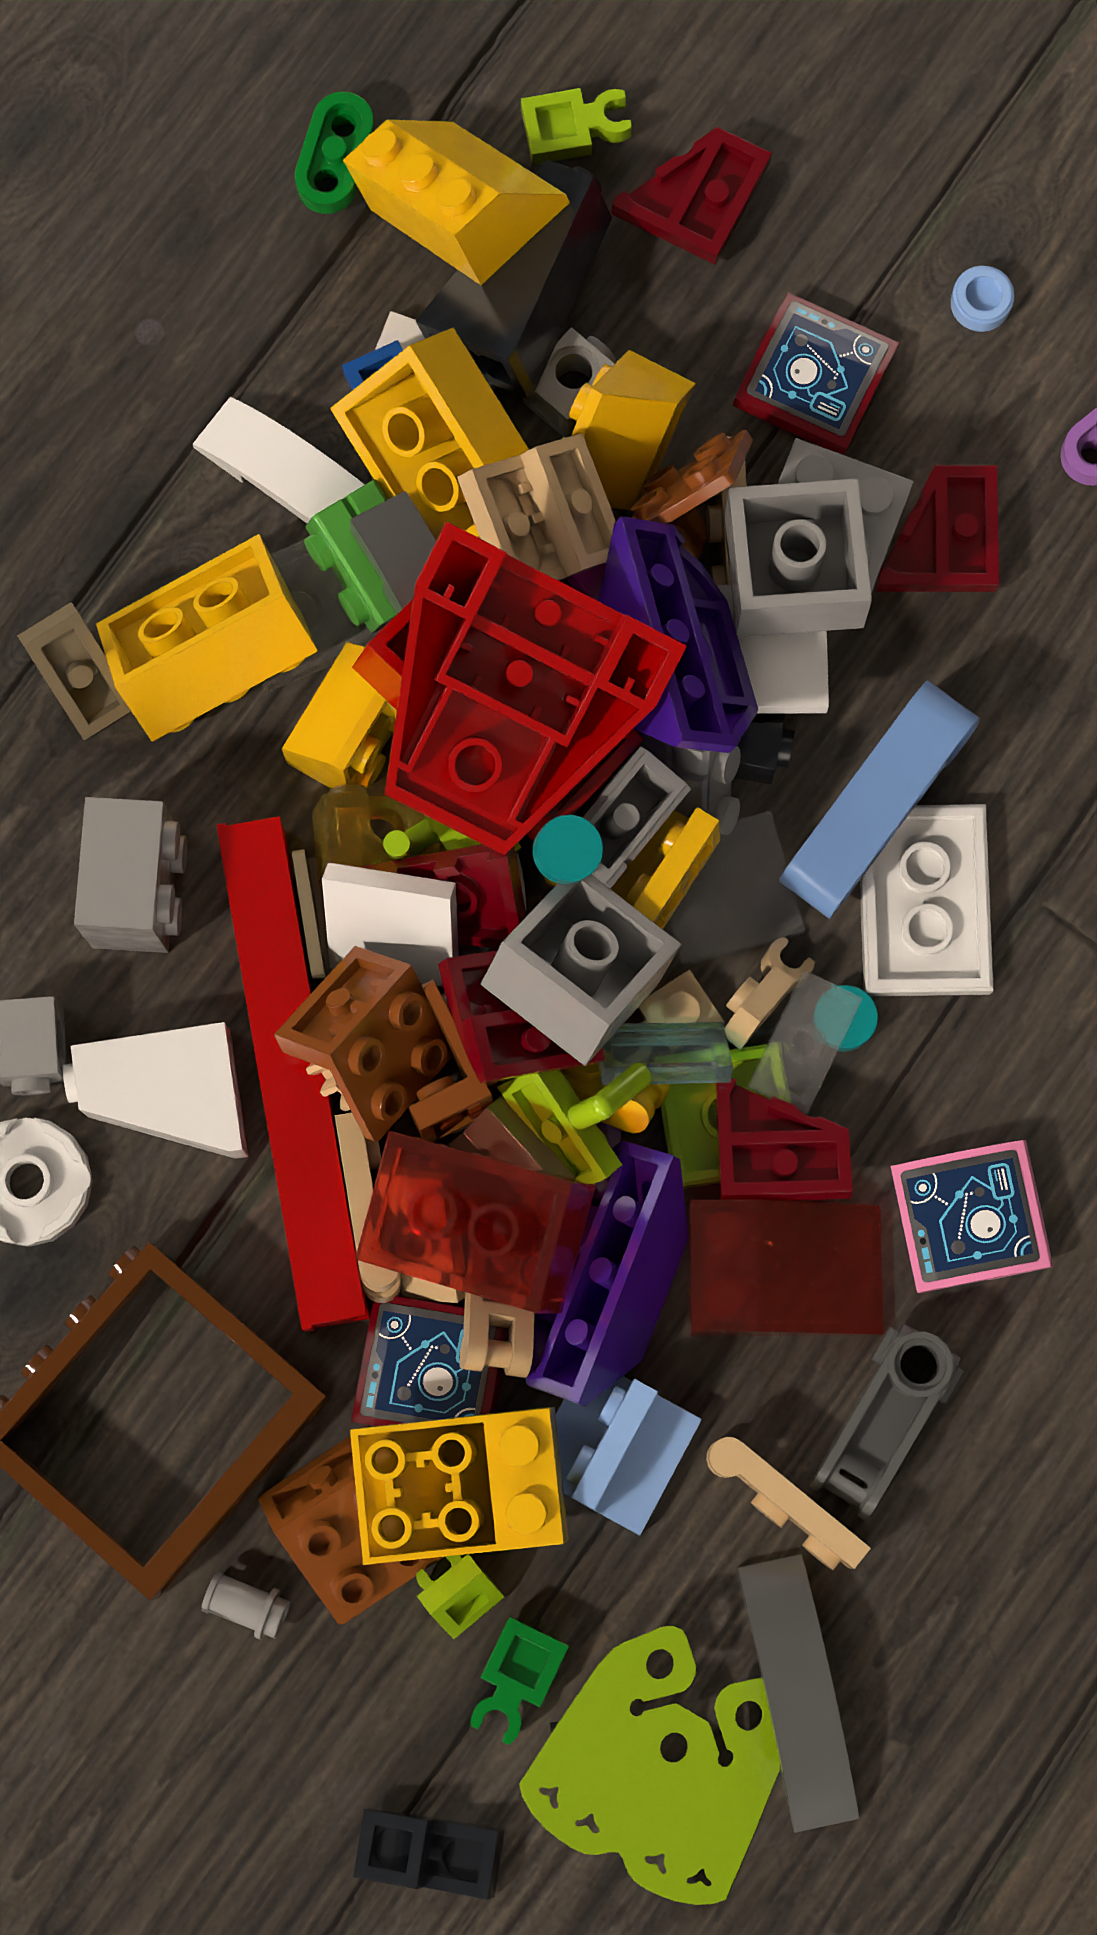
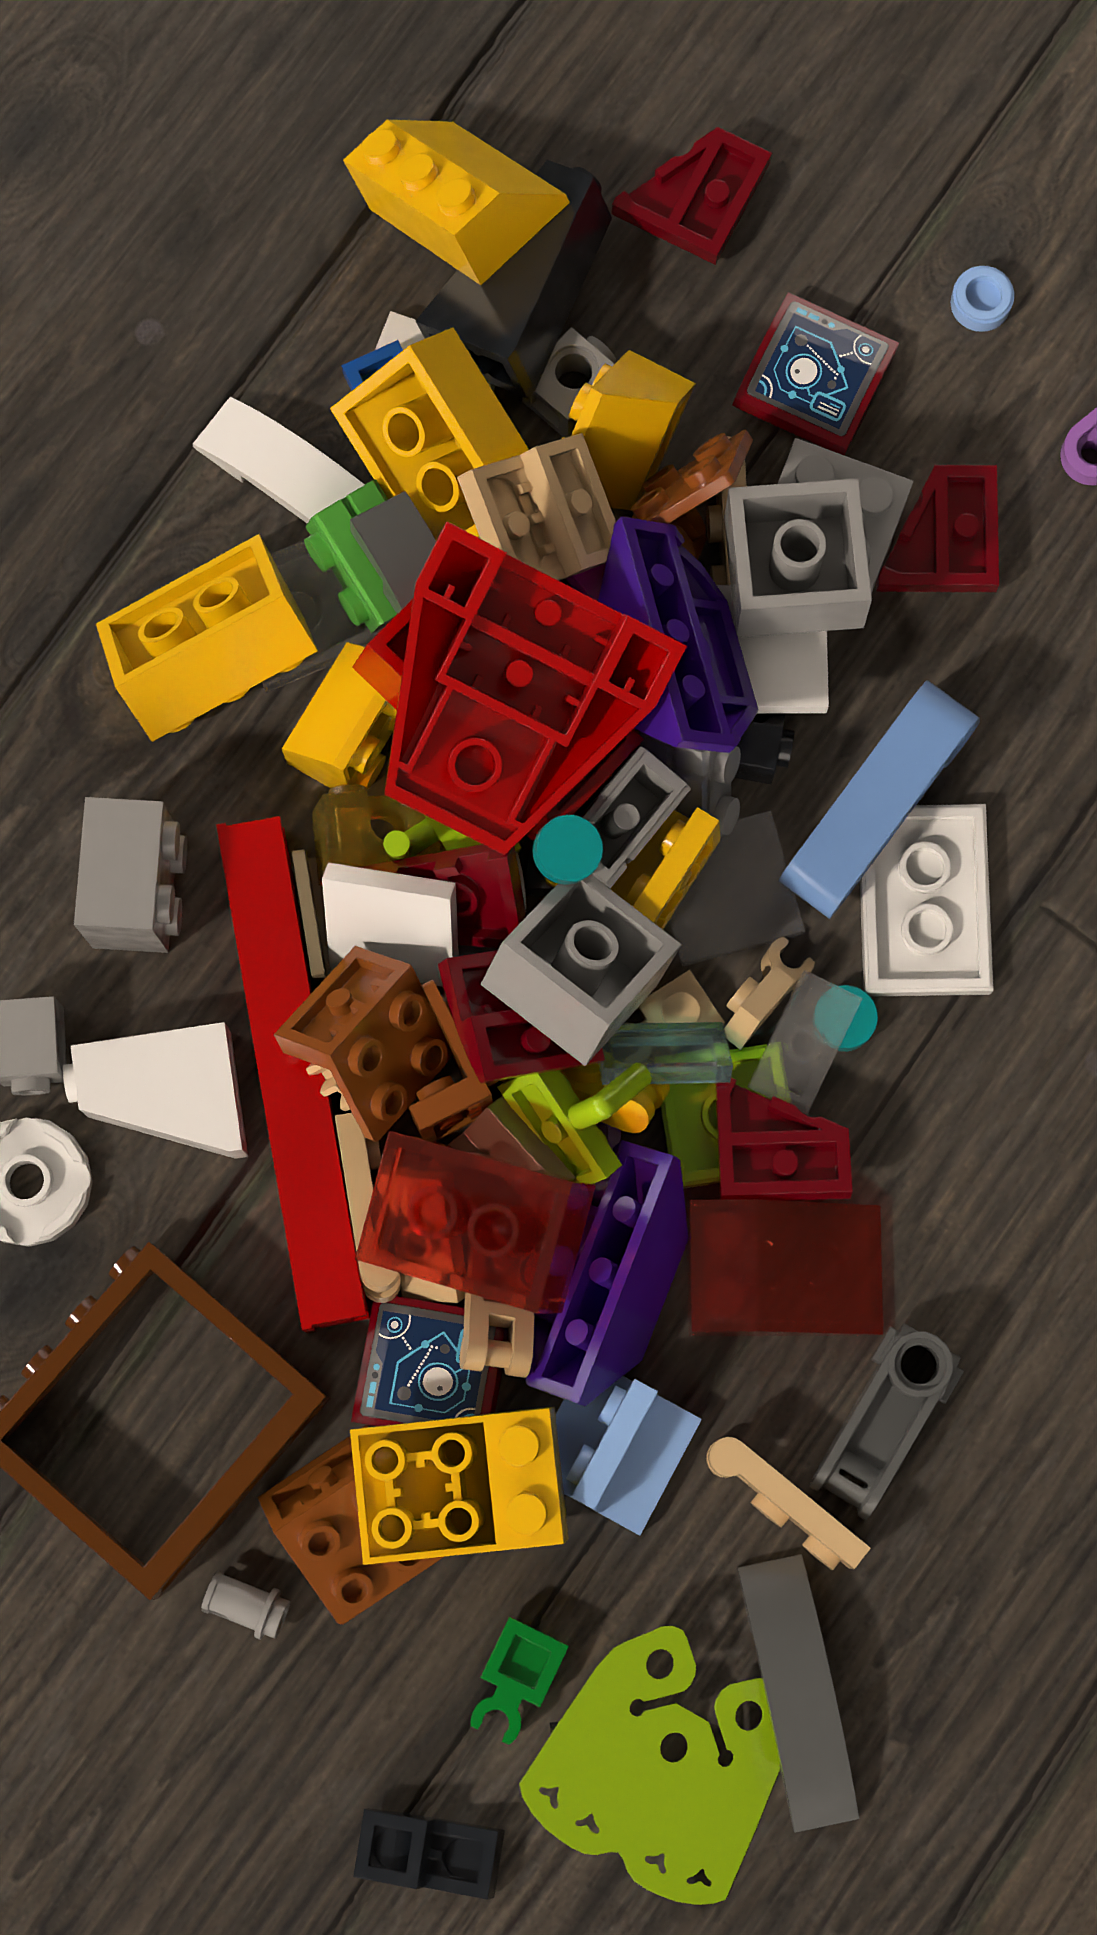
(75, 670): dark tan slope -> none
(324, 151): green plate -> none
(458, 1595): lime tile -> none
(562, 125): lime plate -> none
(971, 1216): slope -> none

